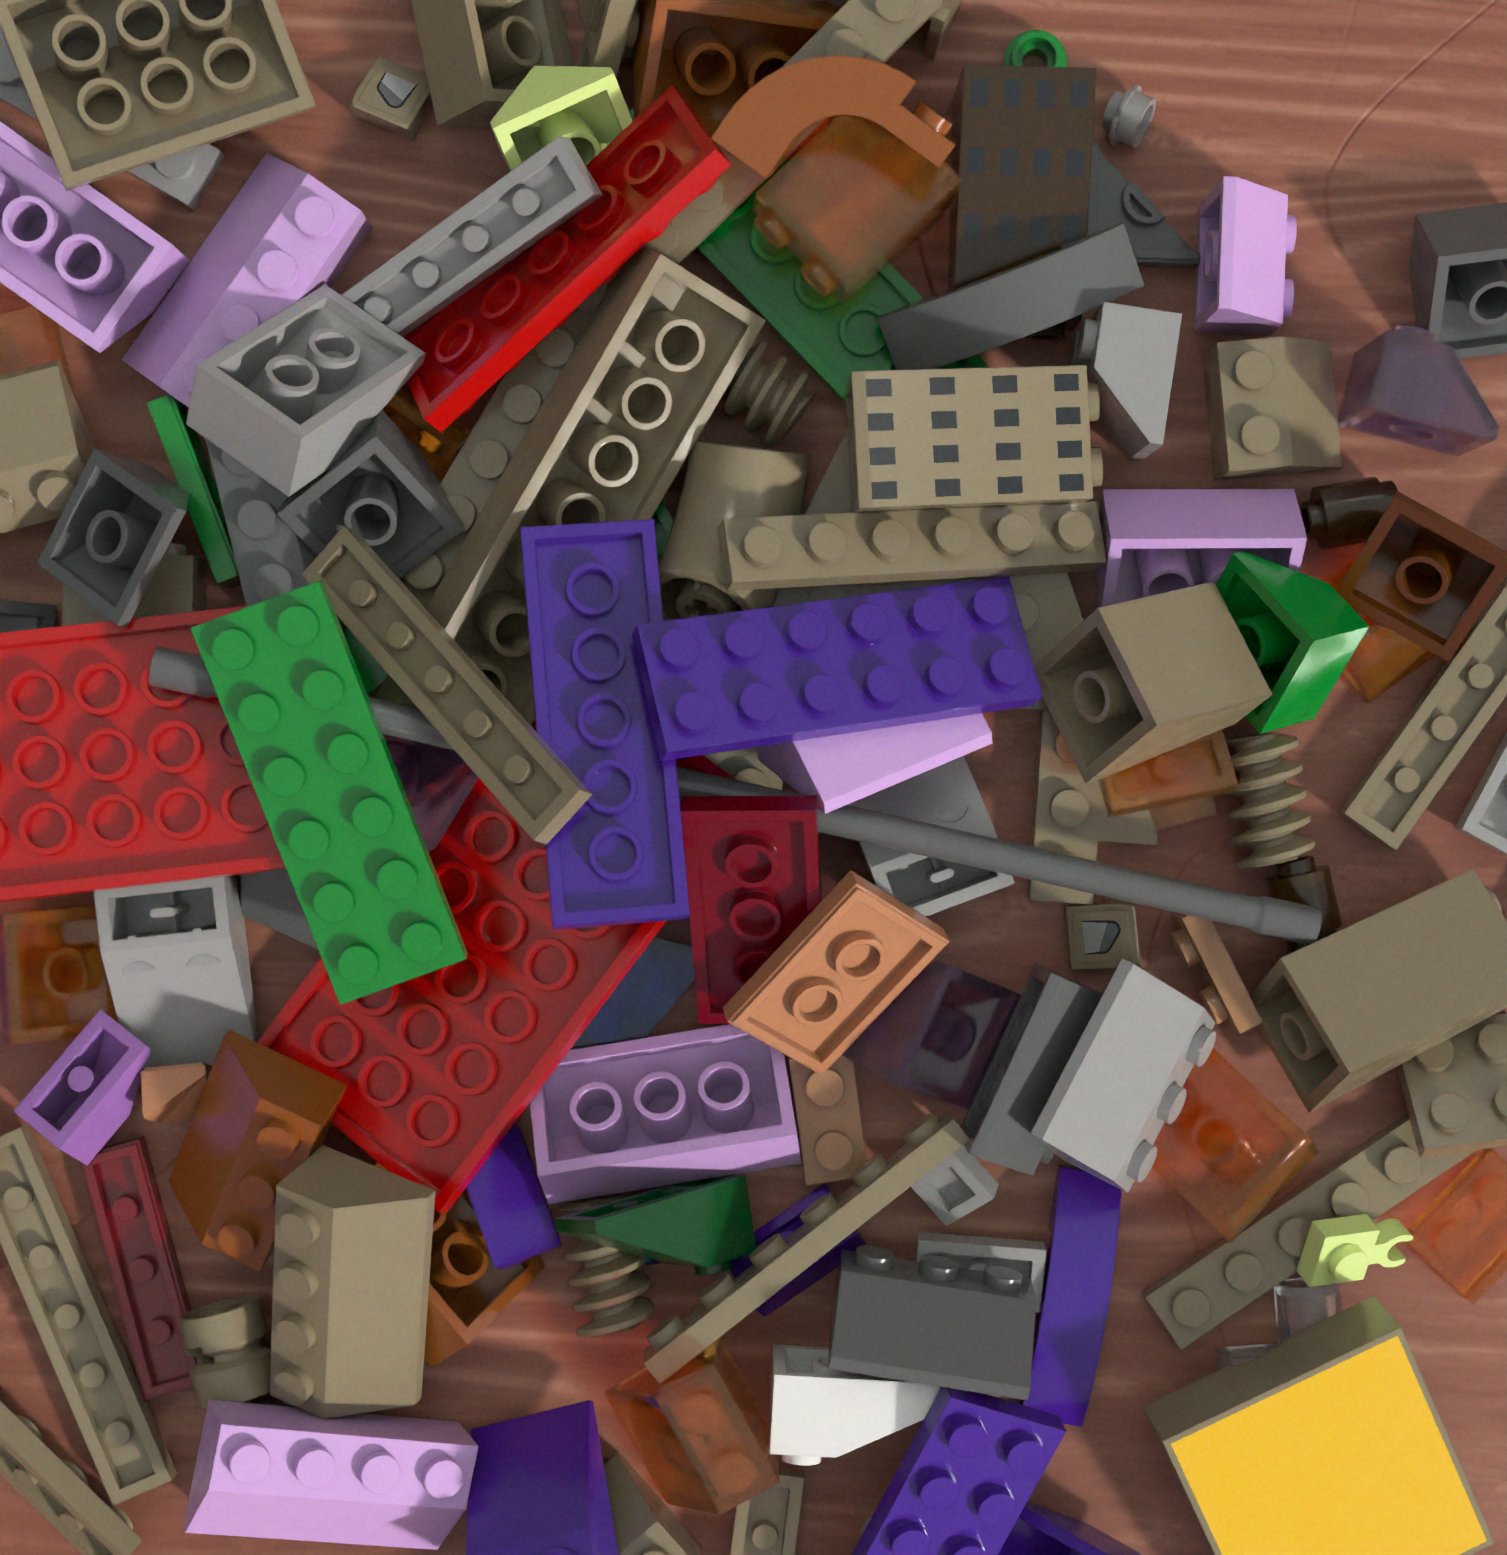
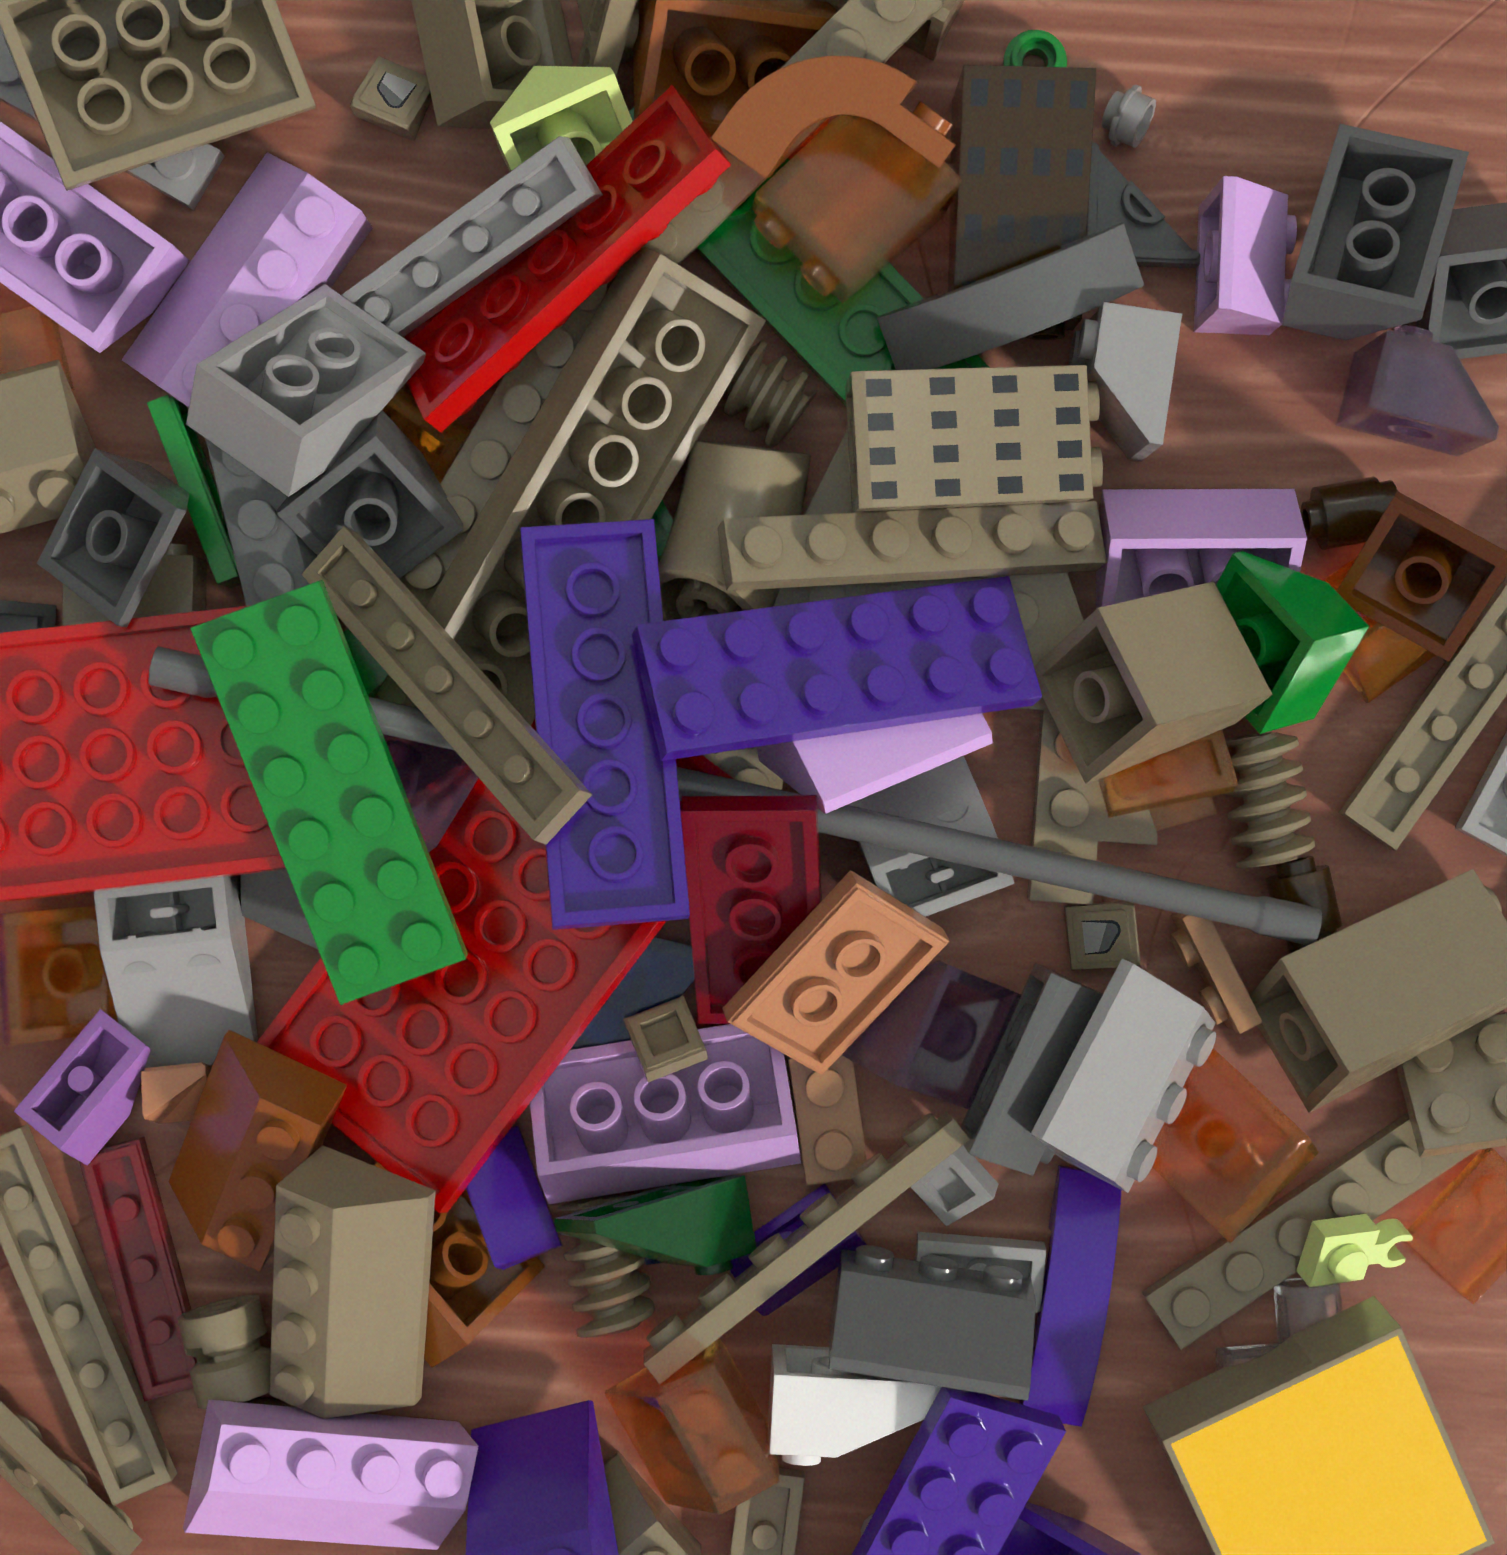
(665, 1039): none -> dark tan tile
(1271, 407): dark tan slope -> none
(1373, 234): none -> dark grey slope

